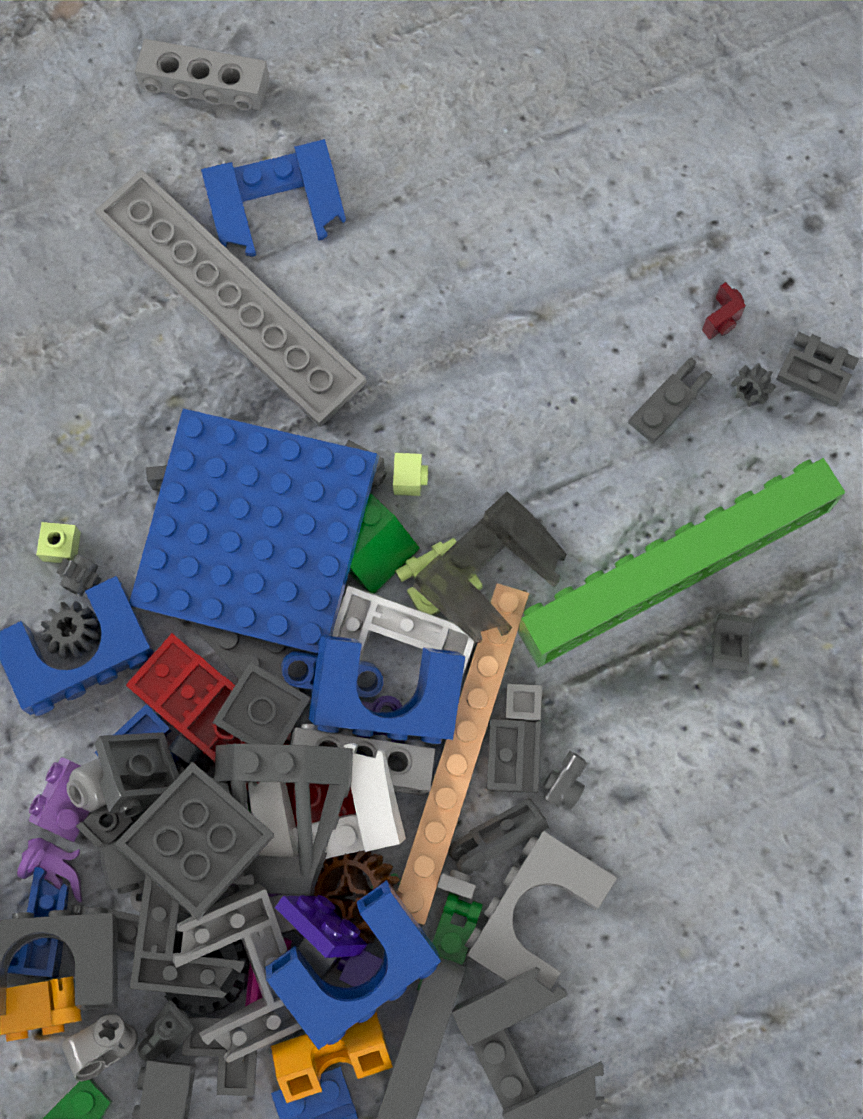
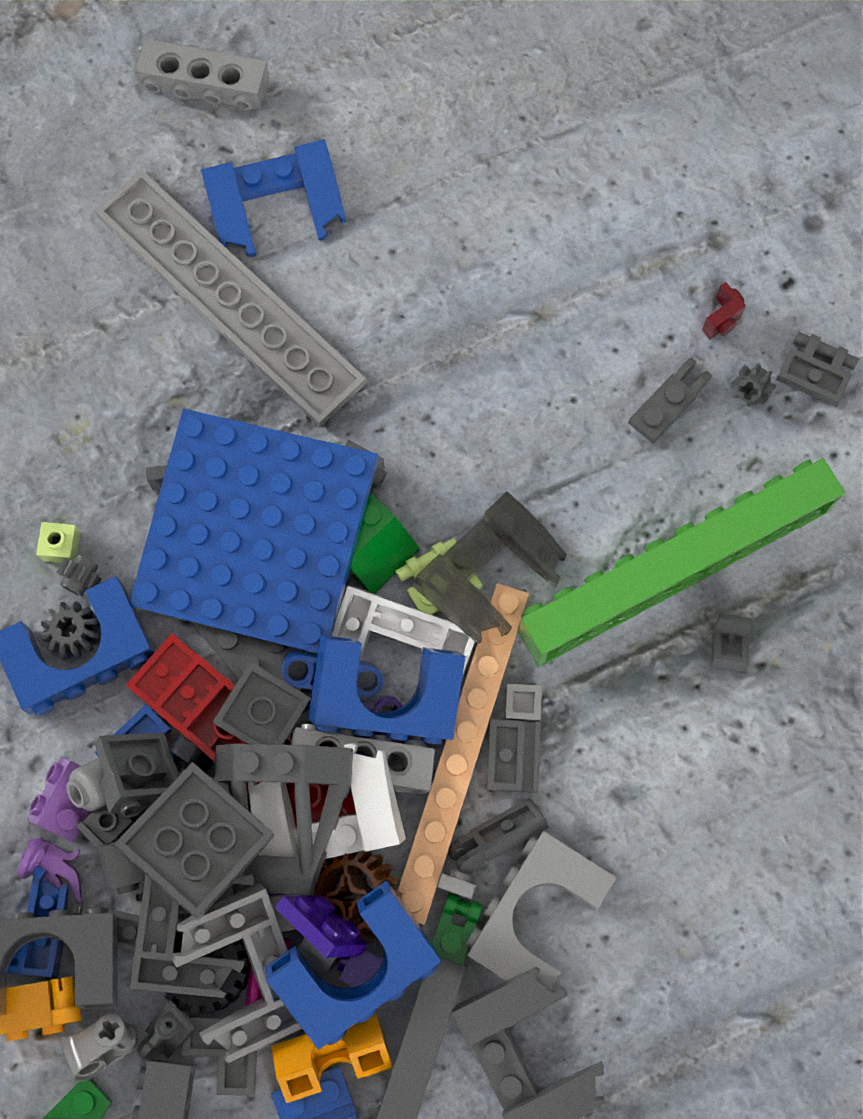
(409, 474): yellowish green plate -> none
(563, 786): dark grey plate -> none

